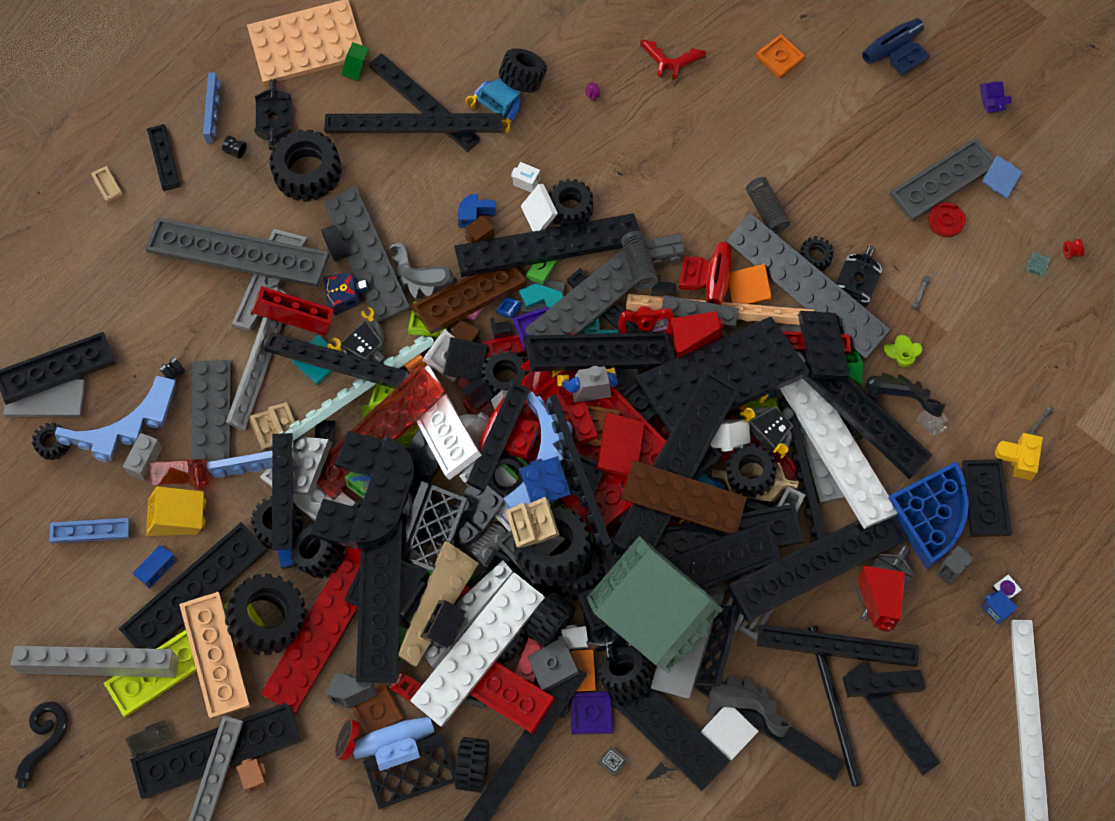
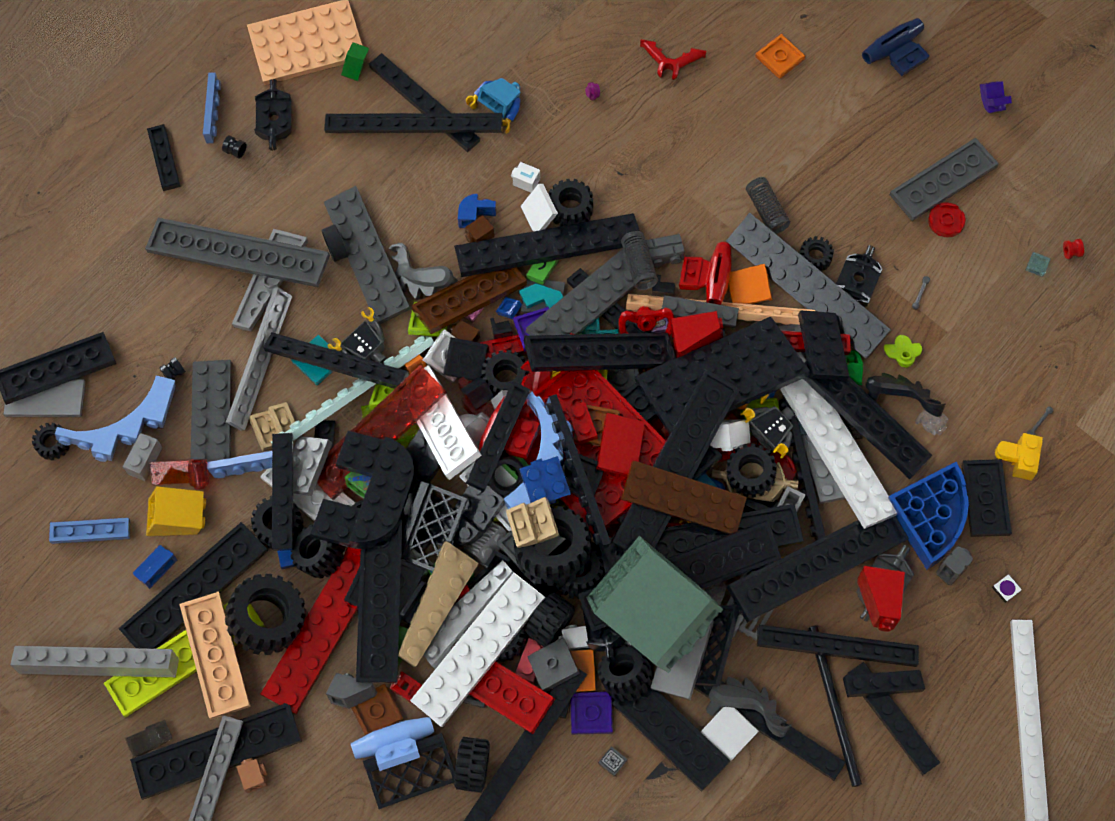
(27, 766): black plant -> none
(107, 184): tan tile -> none
(292, 311): red brick -> none
(305, 145): black tyre -> none
(344, 291): dark blue torso -> none
(345, 741): tile -> none
(443, 624): black brick -> none
(522, 70): black tyre -> none
(589, 383): light grey torso -> none
(999, 606): blue brick -> none
(1001, 176): medium blue piece -> none

